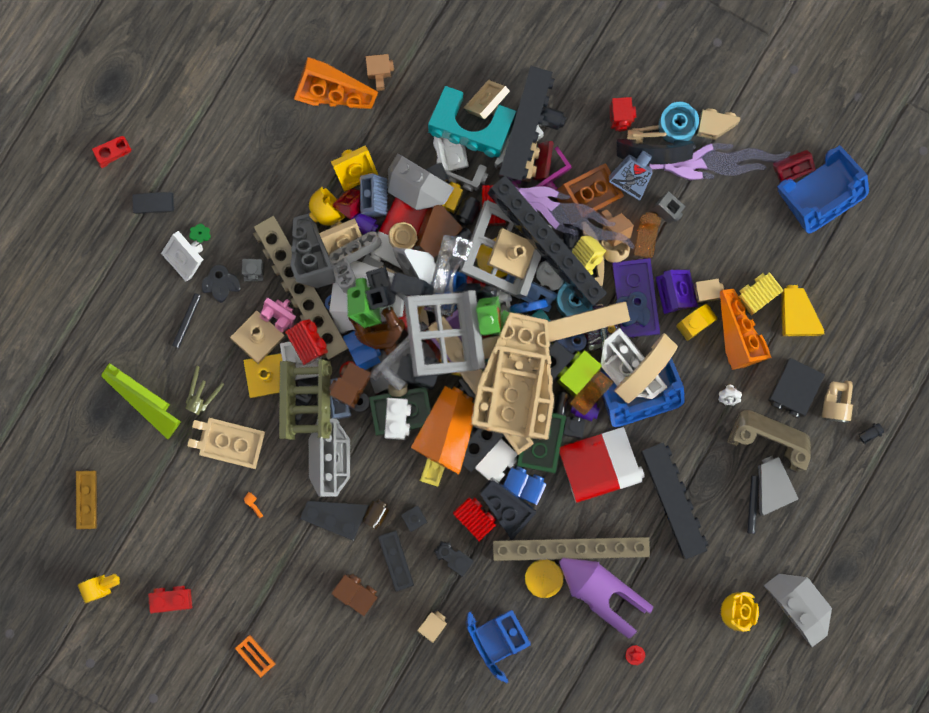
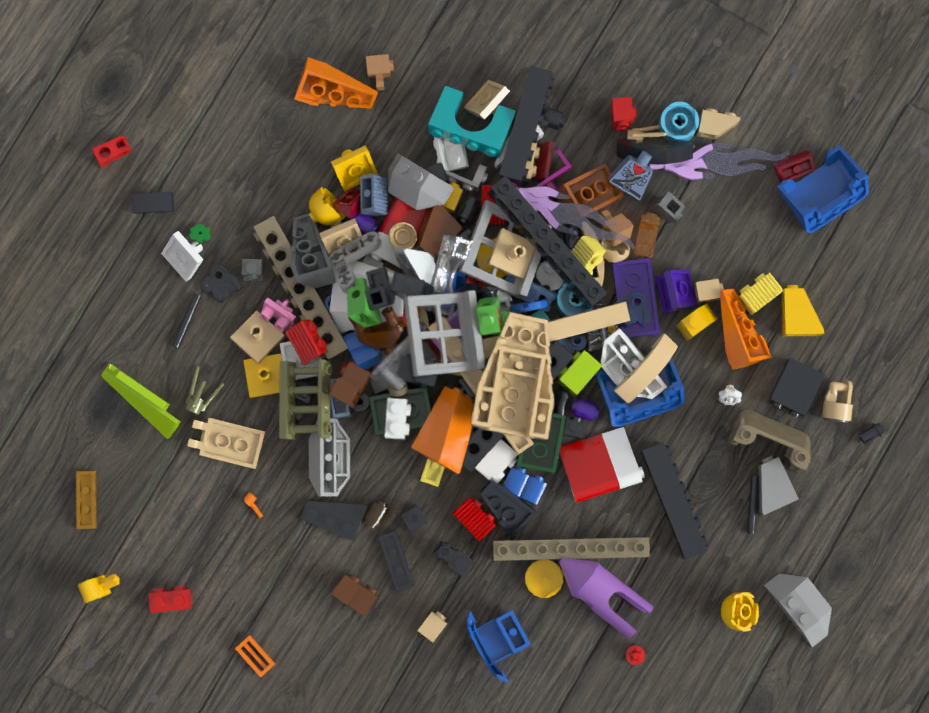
(591, 393): clear orange bracket -> none

